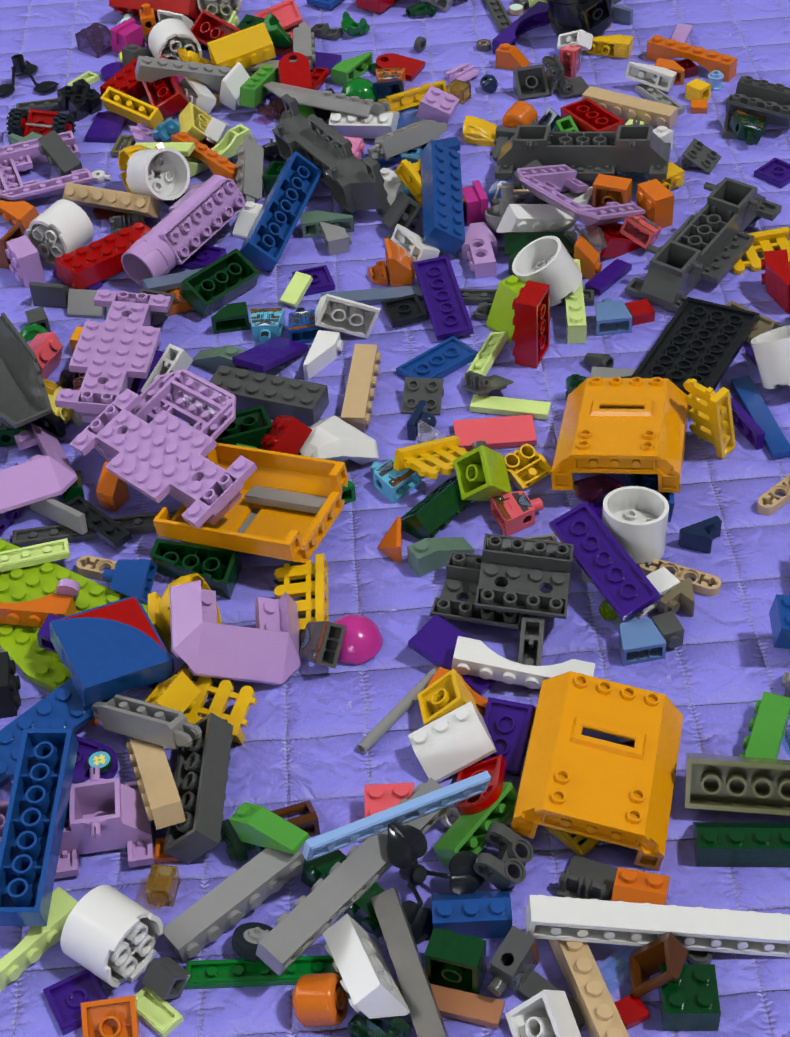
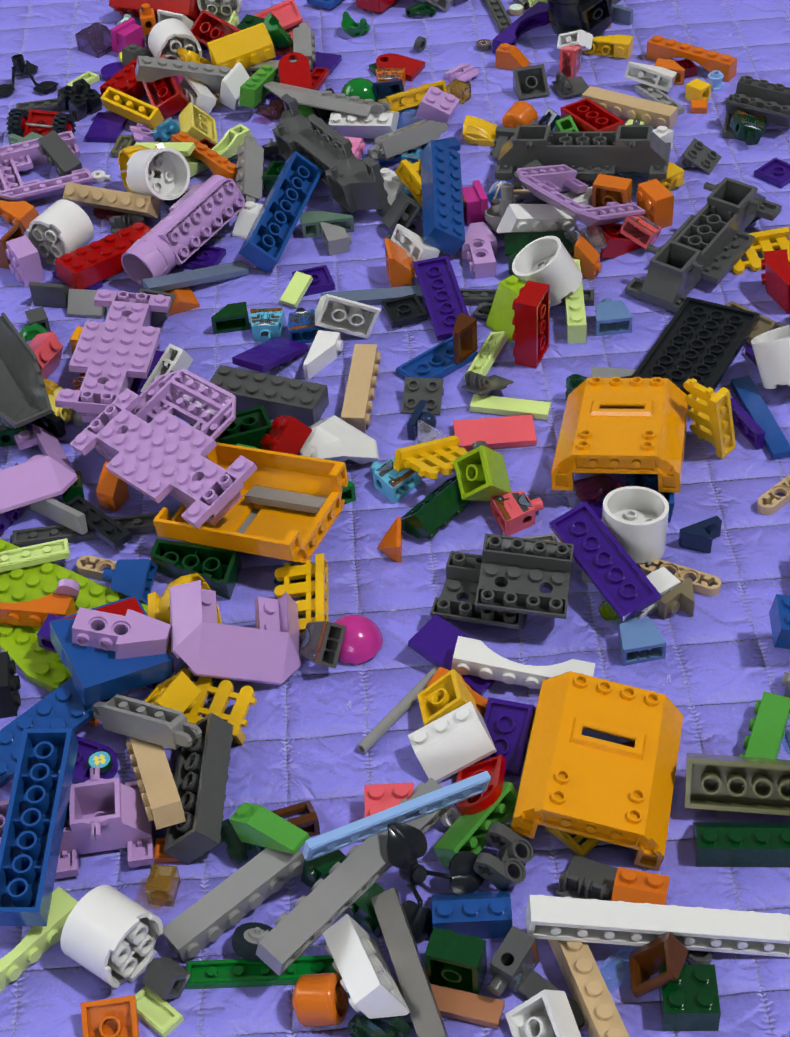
(66, 378): dark blue piece -> none
(67, 995): dark purple tile -> none
(126, 635): none -> lavender brick
(214, 357): sand green slope -> none
(216, 130): white slope -> none
(219, 283): dark green brick -> none
(324, 32): dark grey slope -> none
(351, 68): bright green slope -> none
(378, 274): orange tile -> none
(433, 553): sand green slope -> none
(464, 337): none -> reddish brown tile
(489, 83): dark blue piece -> none
(526, 467): yellow slope -> none
(531, 641): dark grey slope -> none
(554, 71): dark grey hinge -> none
(599, 360): dark grey cone -> none
(608, 276): dark purple tile -> none
(632, 1011): red tile -> none
(641, 311): red piece -> none
(670, 629): dark grey brick -> none
(682, 33): lavender tile -> none

